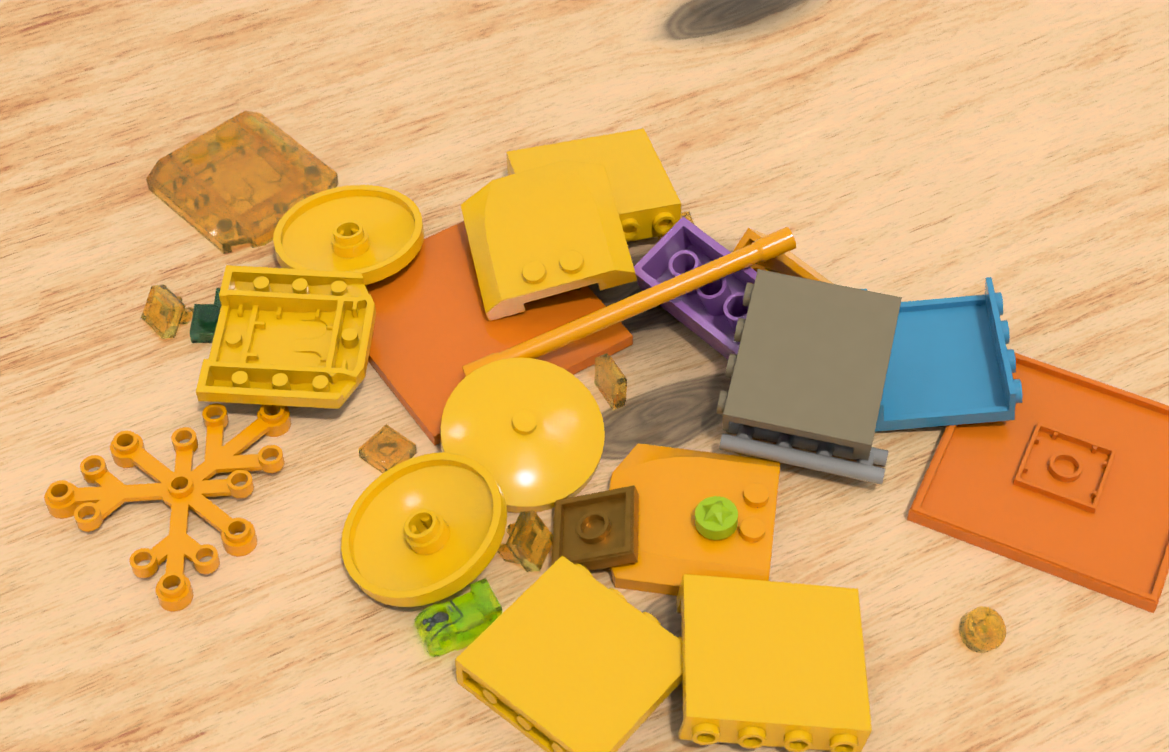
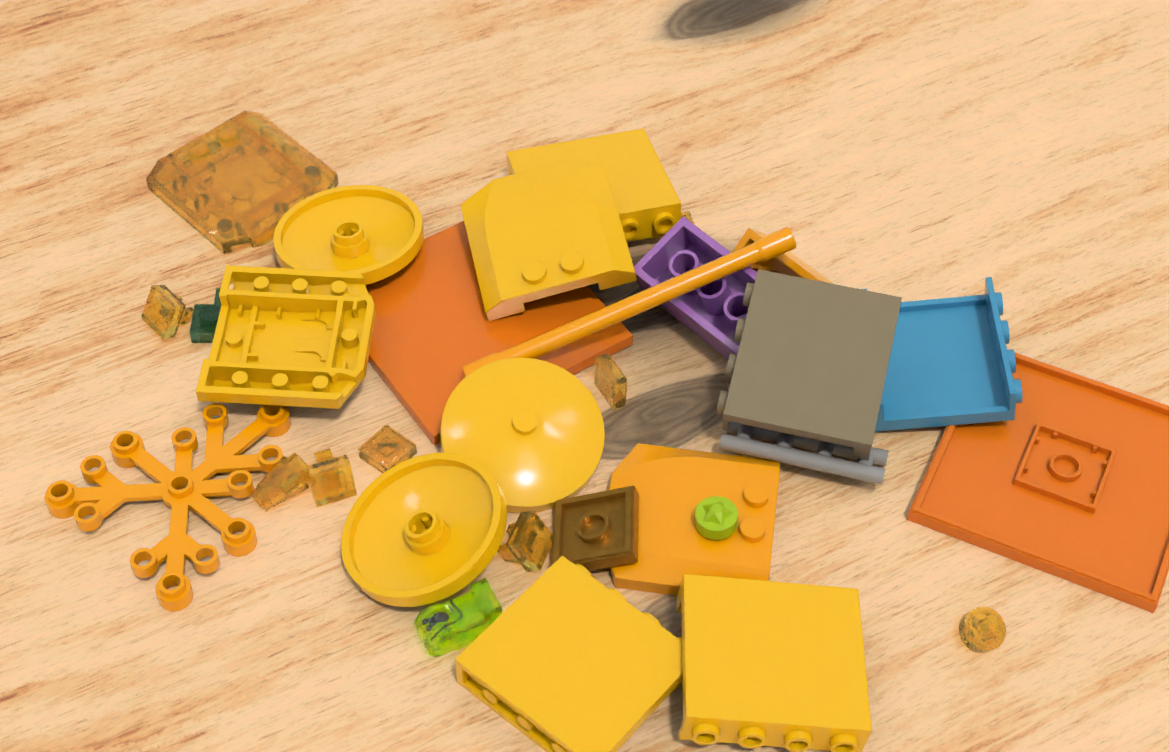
(282, 482): none -> clear yellow cone
(330, 478): none -> clear yellow tile

